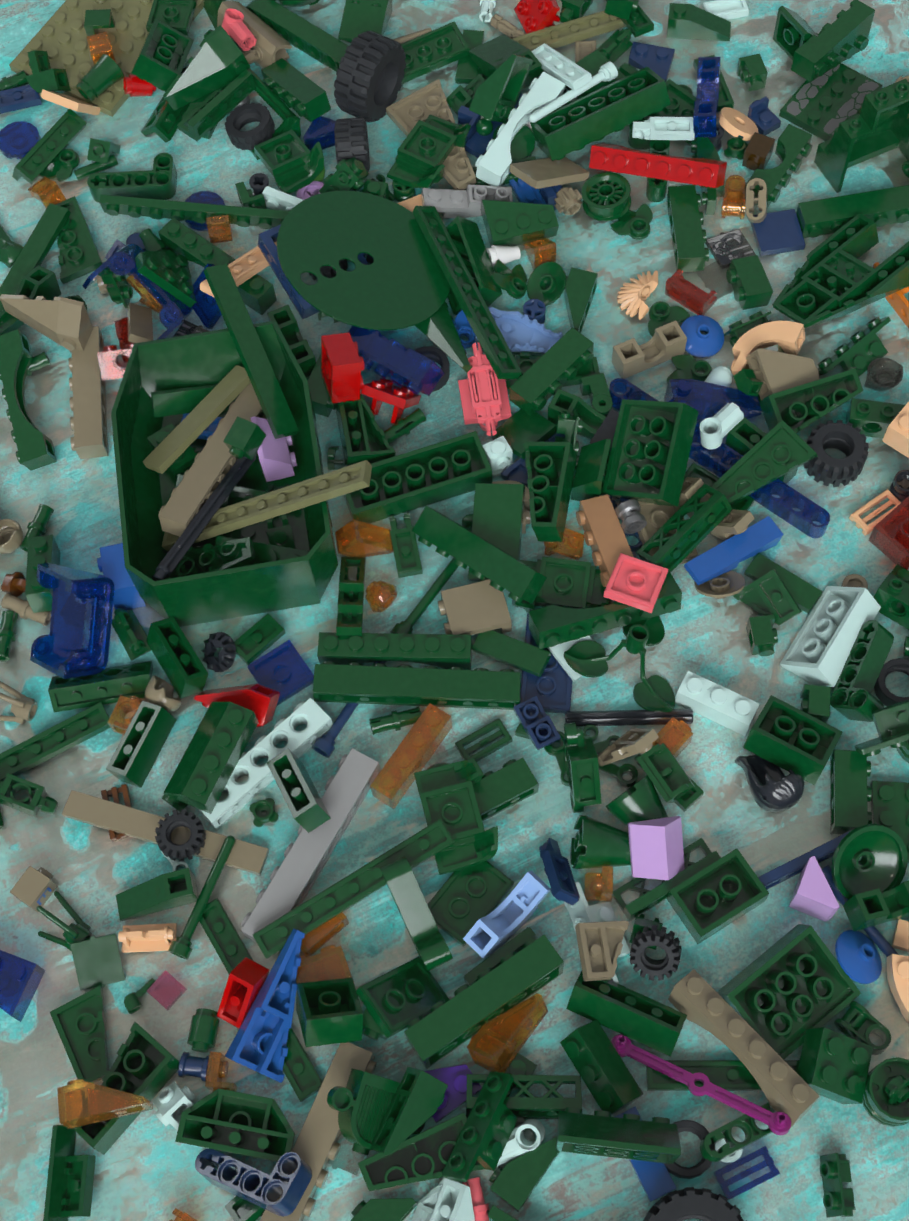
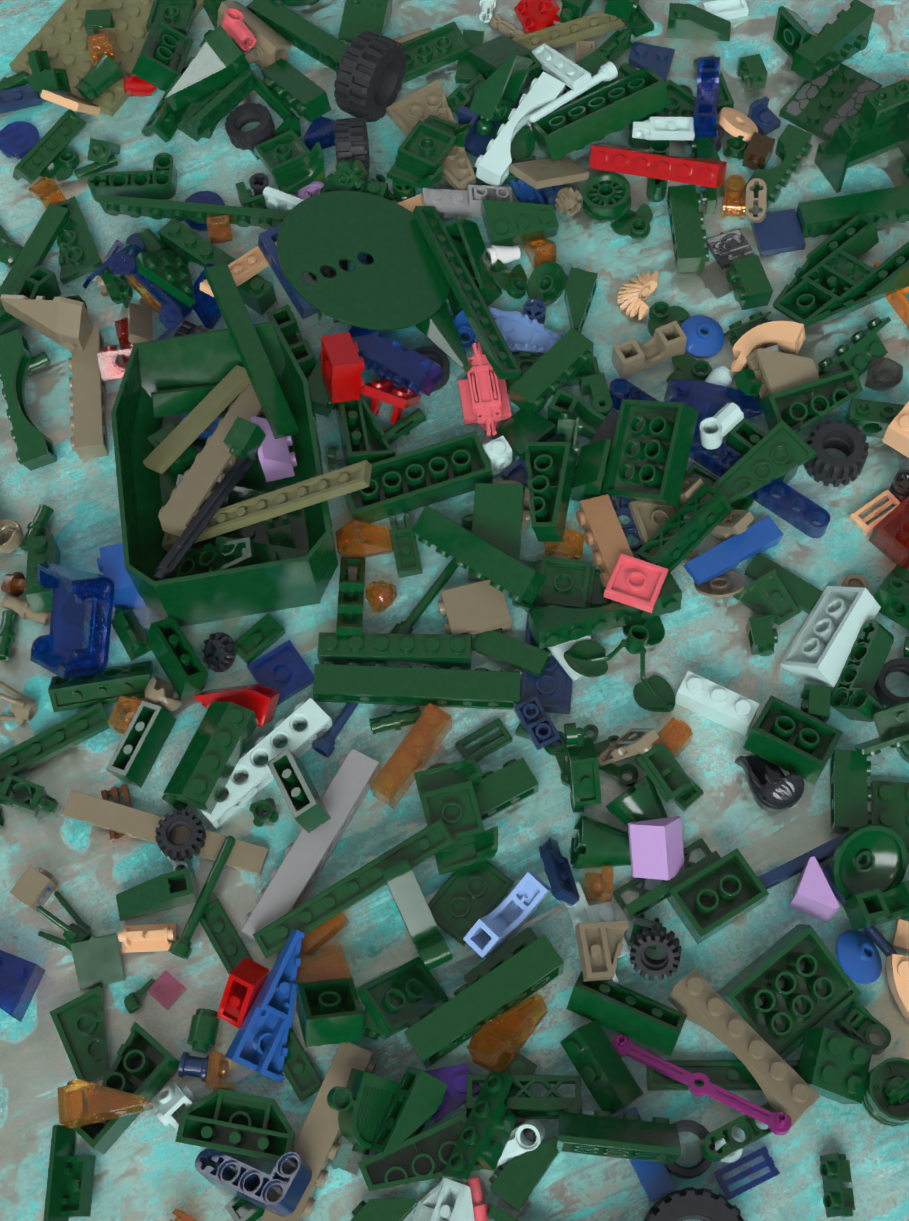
(627, 717): black axle -> none
(630, 515): flat silver wheel -> none
(689, 294): clear red hinge -> none

